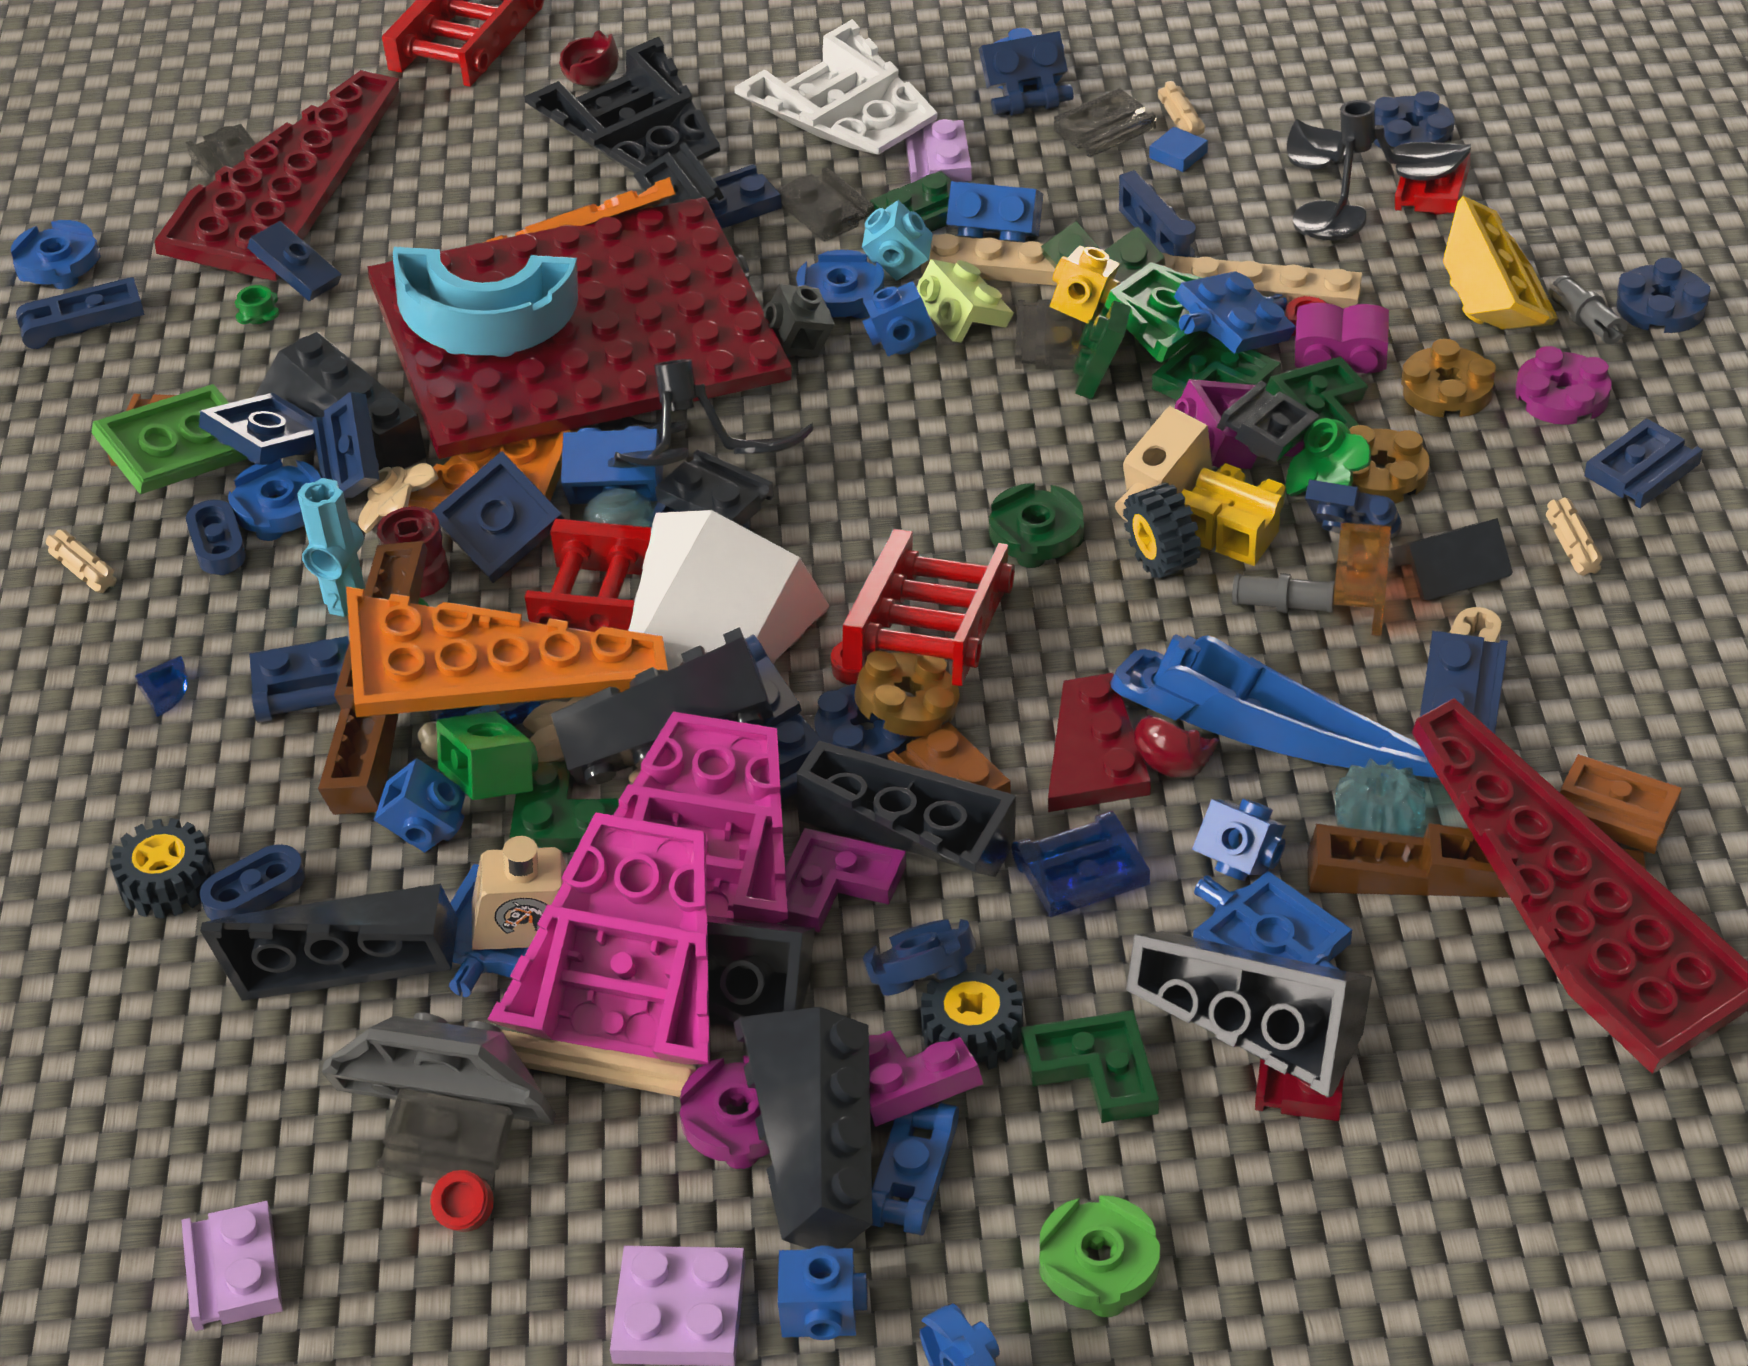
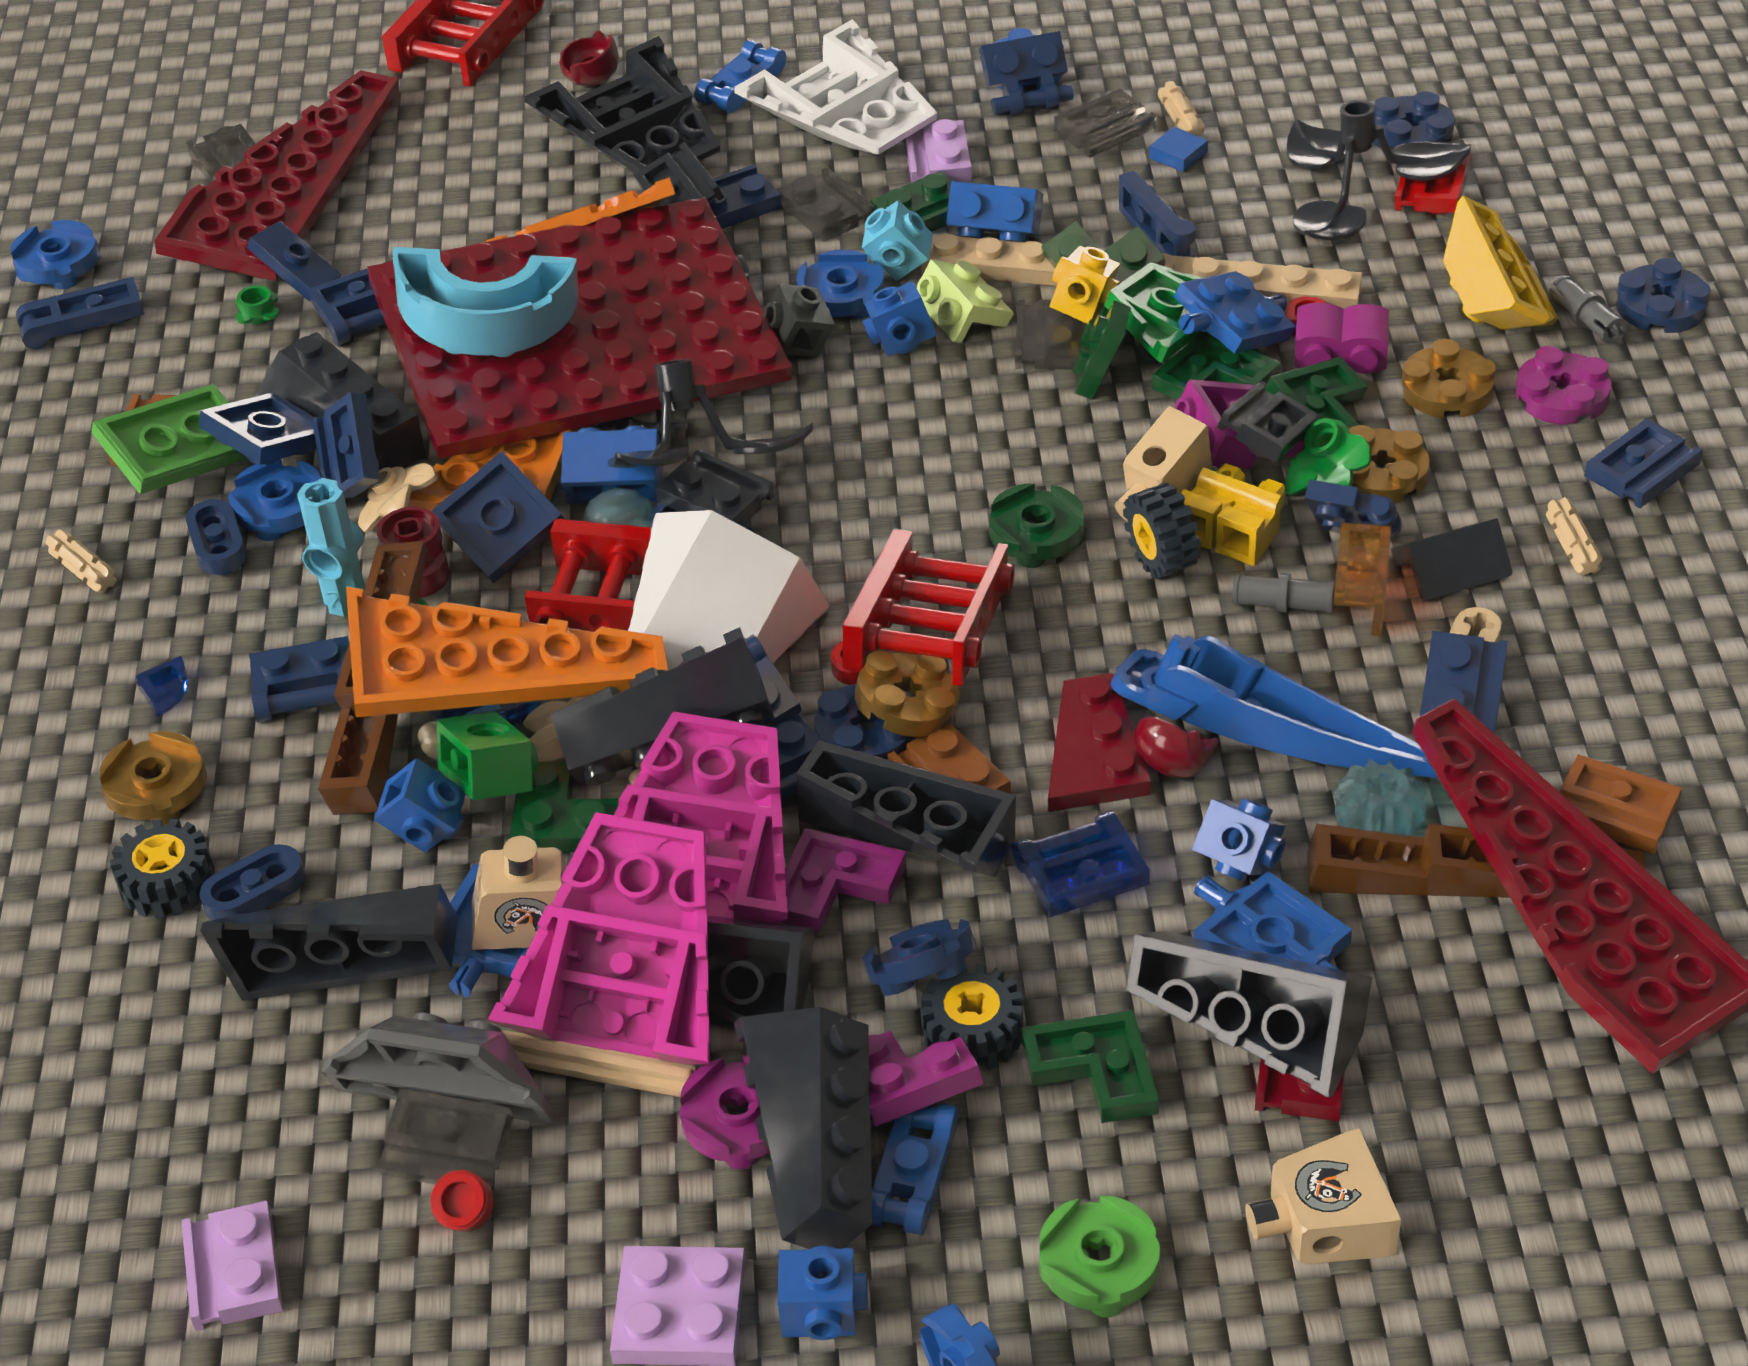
(158, 797): none -> pearl gold plate
(344, 298): none -> dark blue plate
(721, 87): none -> blue plate
(1329, 1204): none -> tan torso

